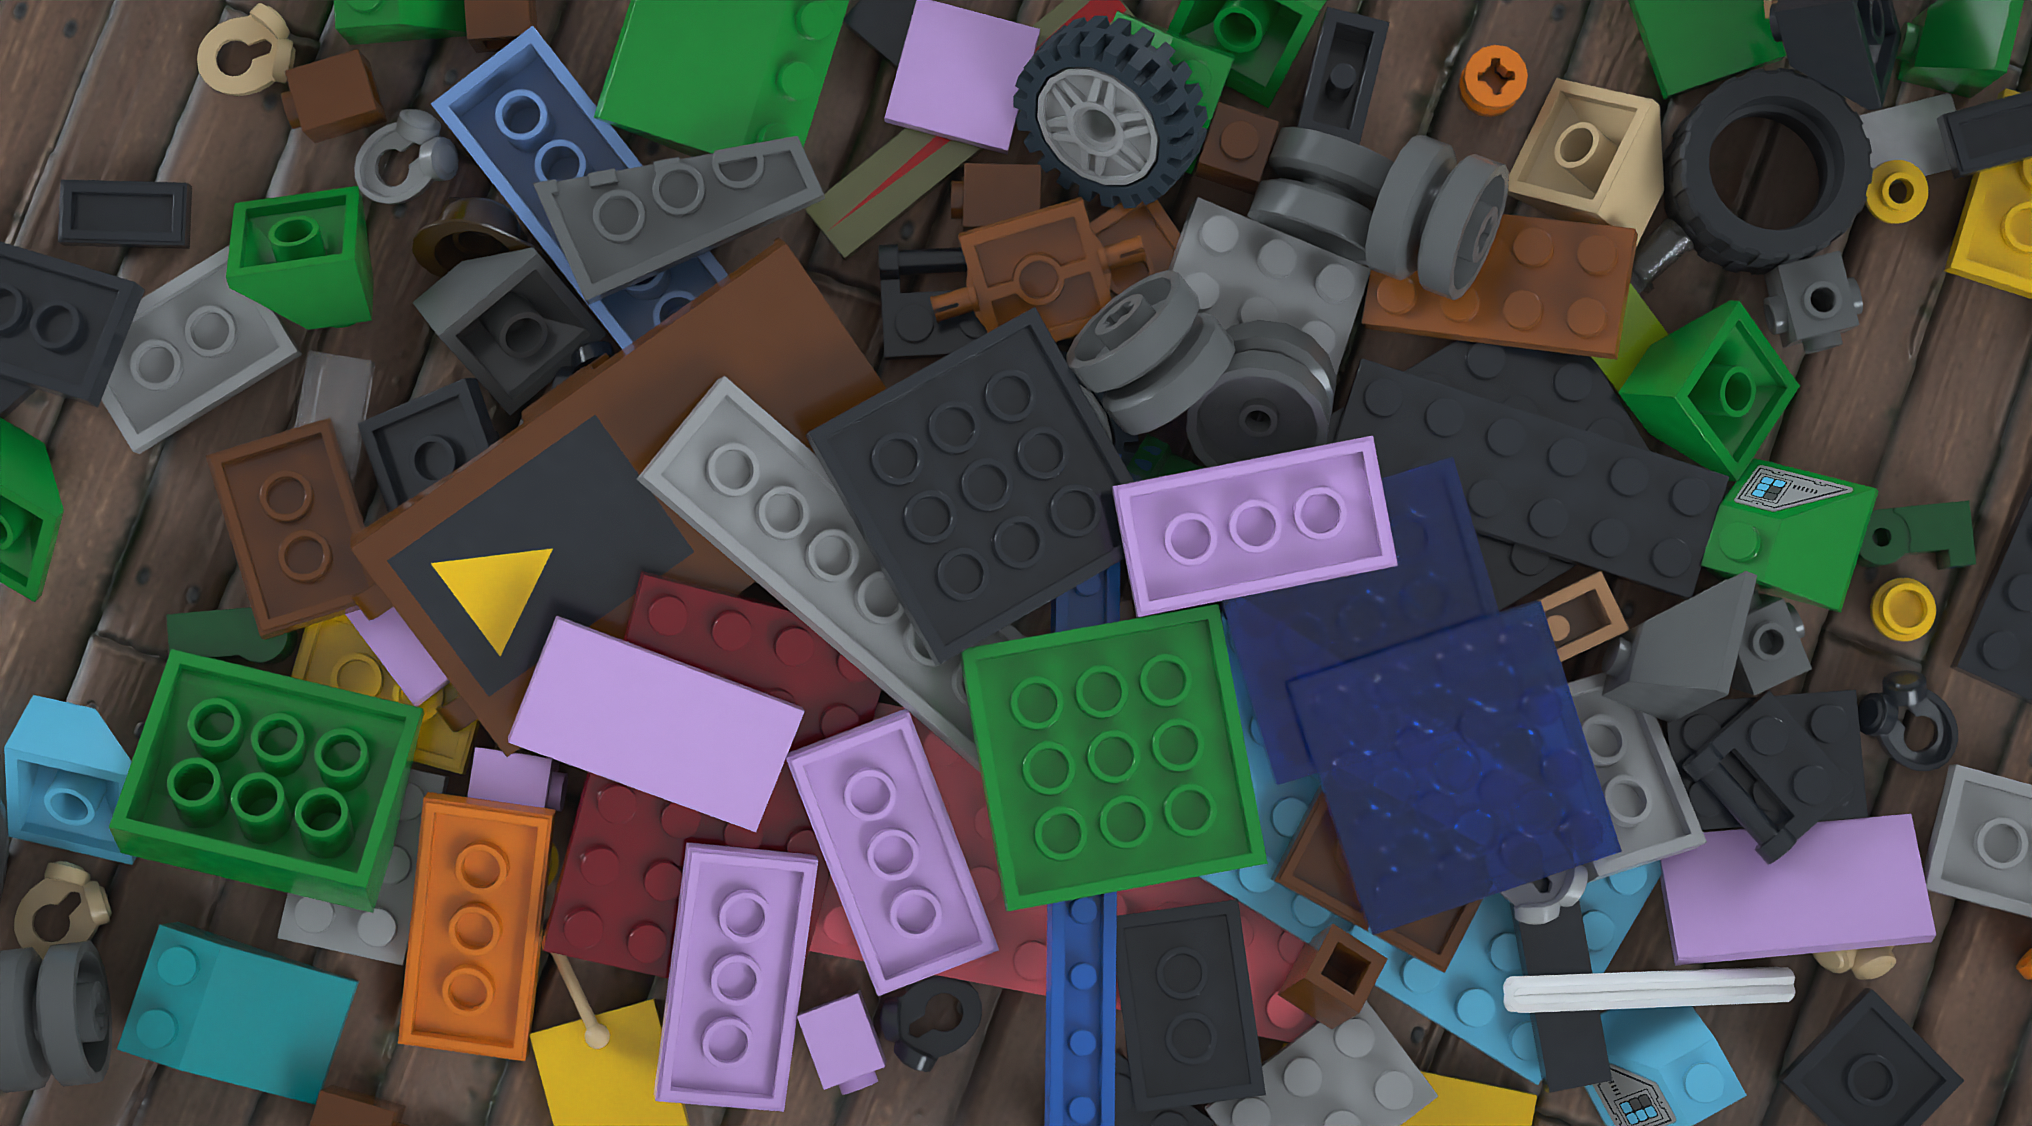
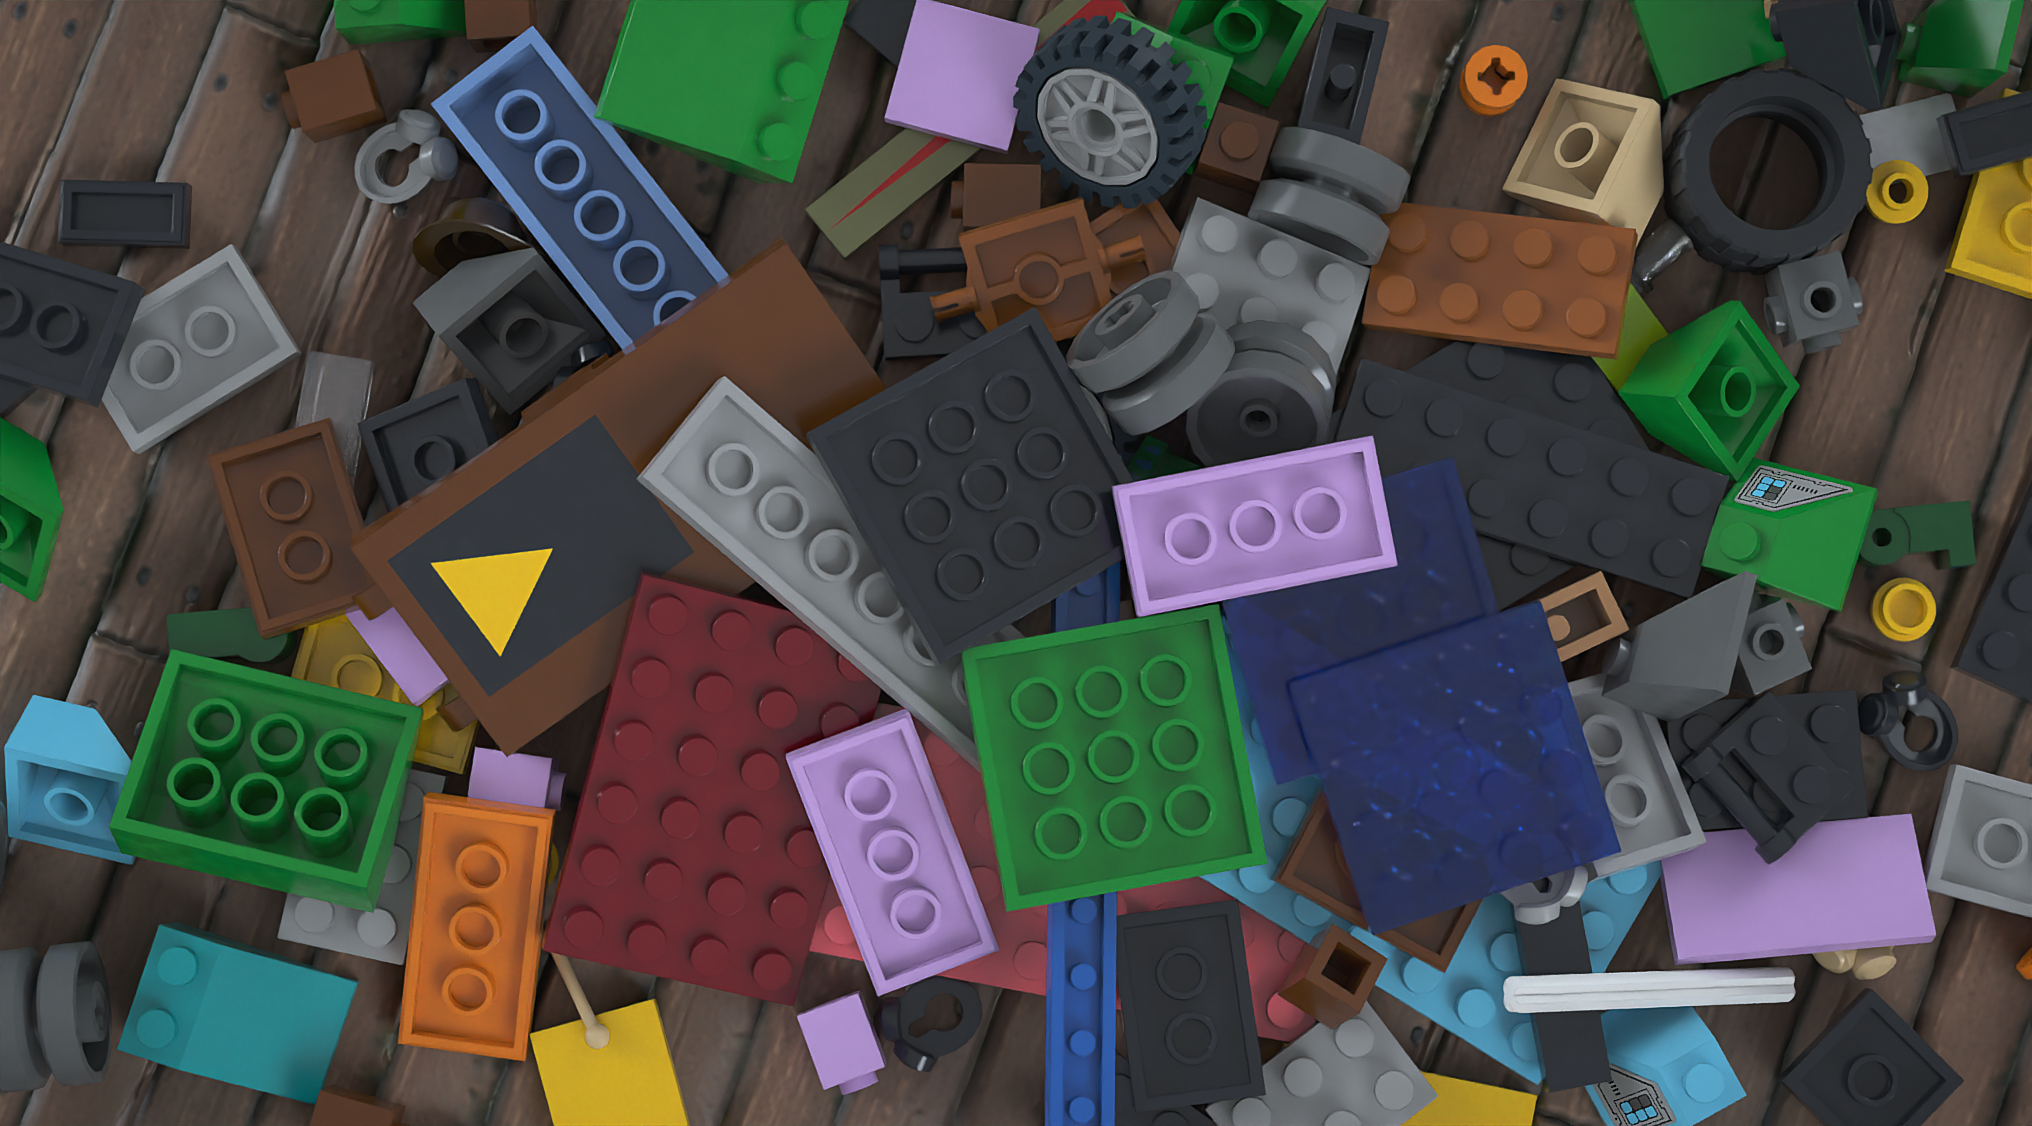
(59, 882): tan piece -> none
(261, 25): tan piece -> none
(304, 257): green slope -> none
(655, 724): lavender tile -> none
(665, 213): dark grey wing -> none
(735, 977): lavender tile -> none
(1436, 216): dark grey wheel -> none

